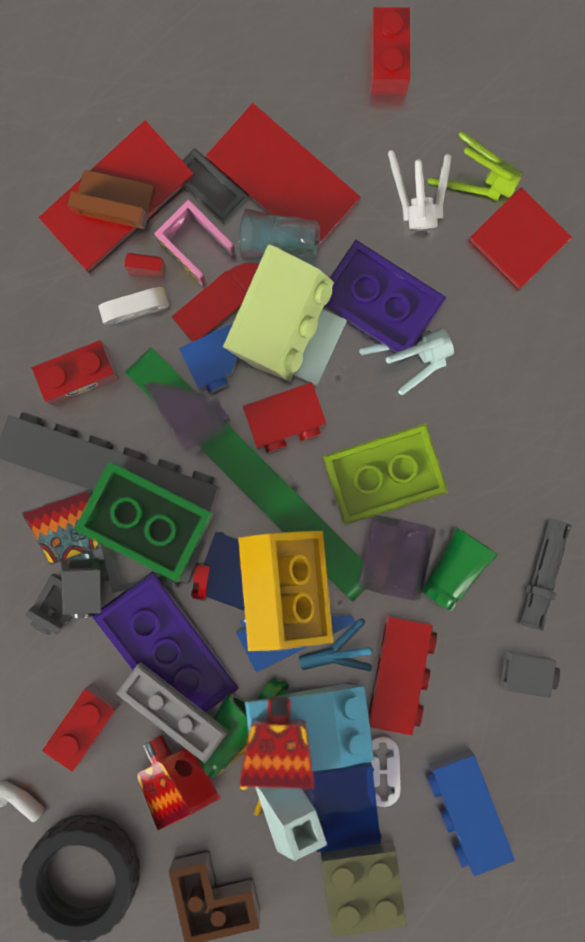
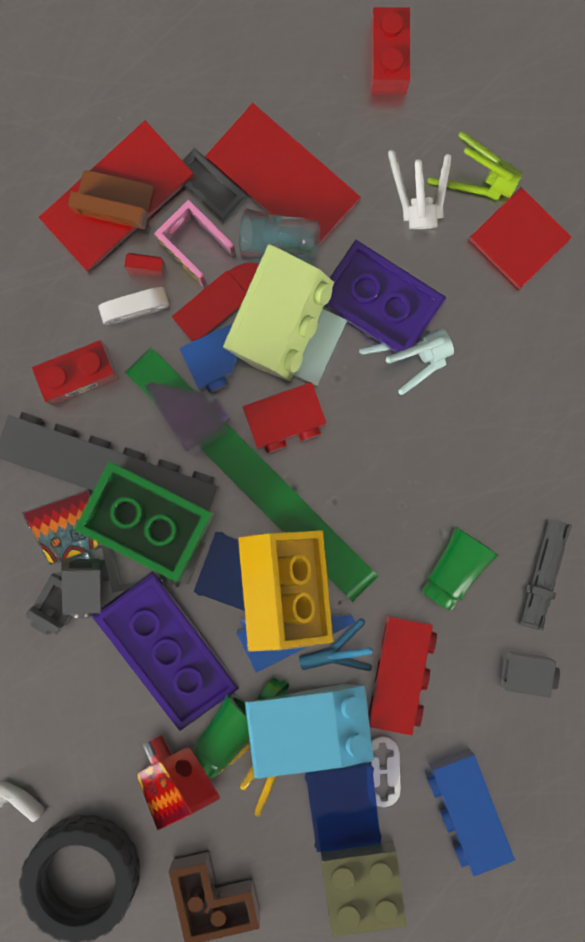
(81, 727): red brick -> none
(172, 712): light grey tile -> none
(201, 581): red tile -> none
(277, 750): torso -> none
(291, 821): light aqua slope -> none
(385, 474): lime tile -> none
(397, 557): clear purple slope -> none

